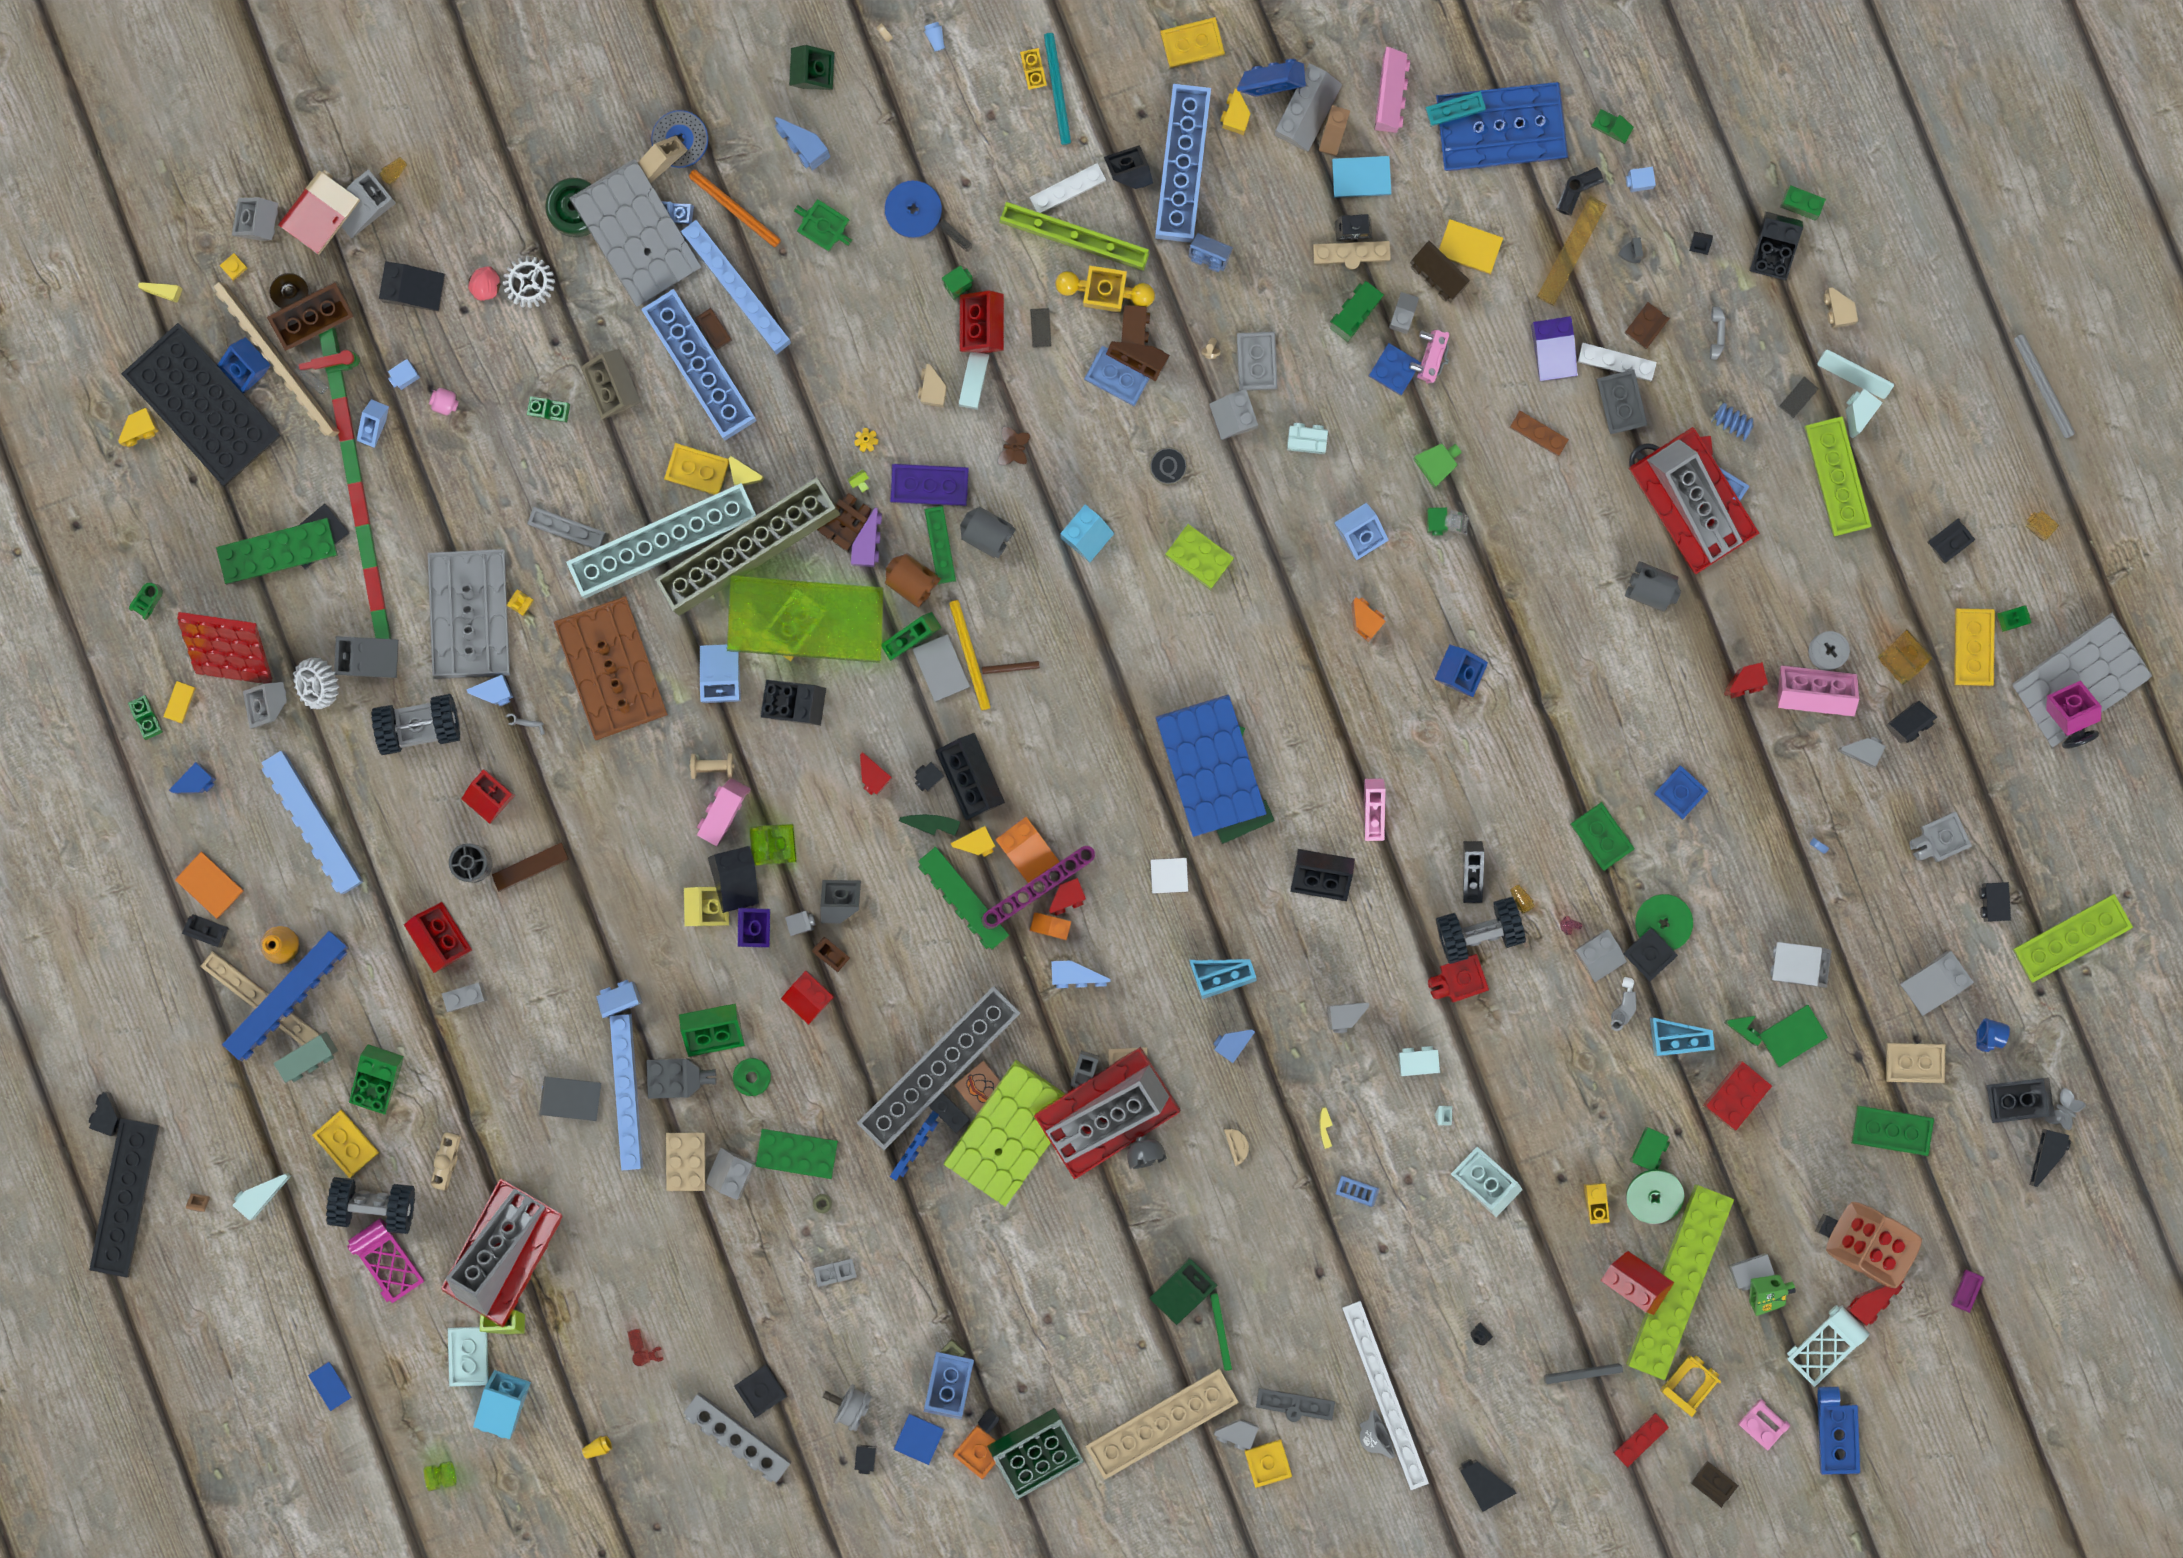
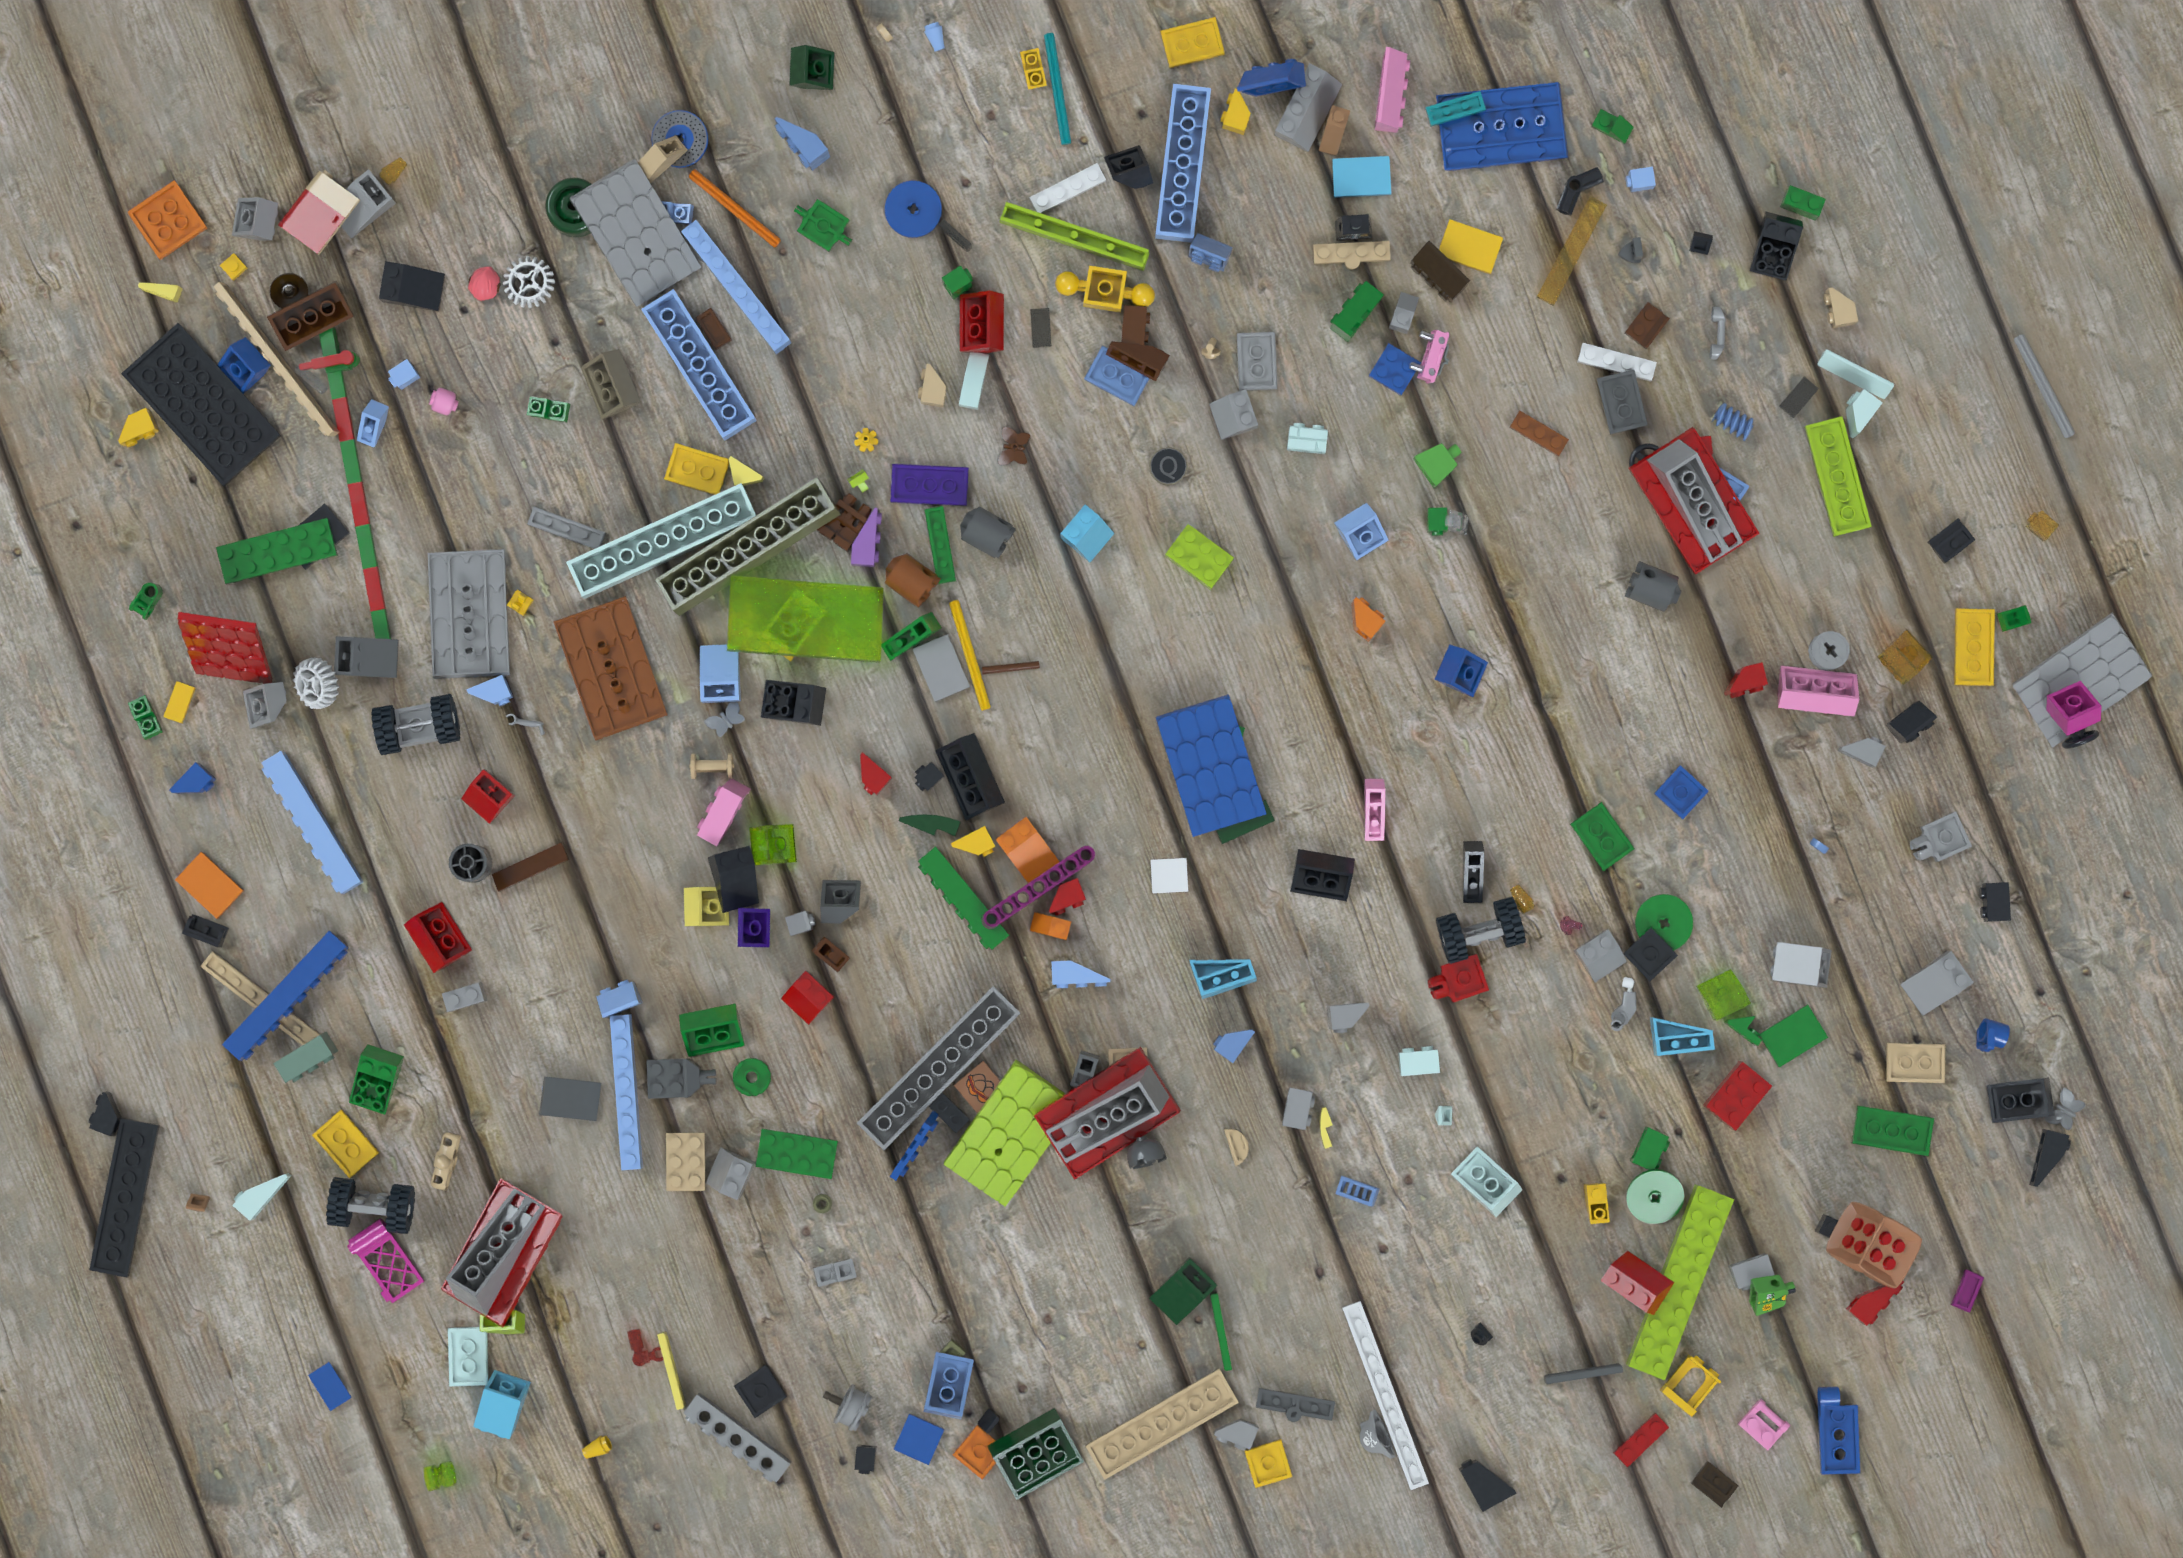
(167, 220): none -> orange plate
(286, 945): light orange cone -> none
(671, 1370): none -> light yellow tile
(721, 724): none -> light grey piece
(1297, 1108): none -> light grey brick
(1554, 348): slope -> none
(1723, 995): none -> clear neon green slope
(1846, 1326): light aqua piece -> none
(2072, 938): lime plate -> none

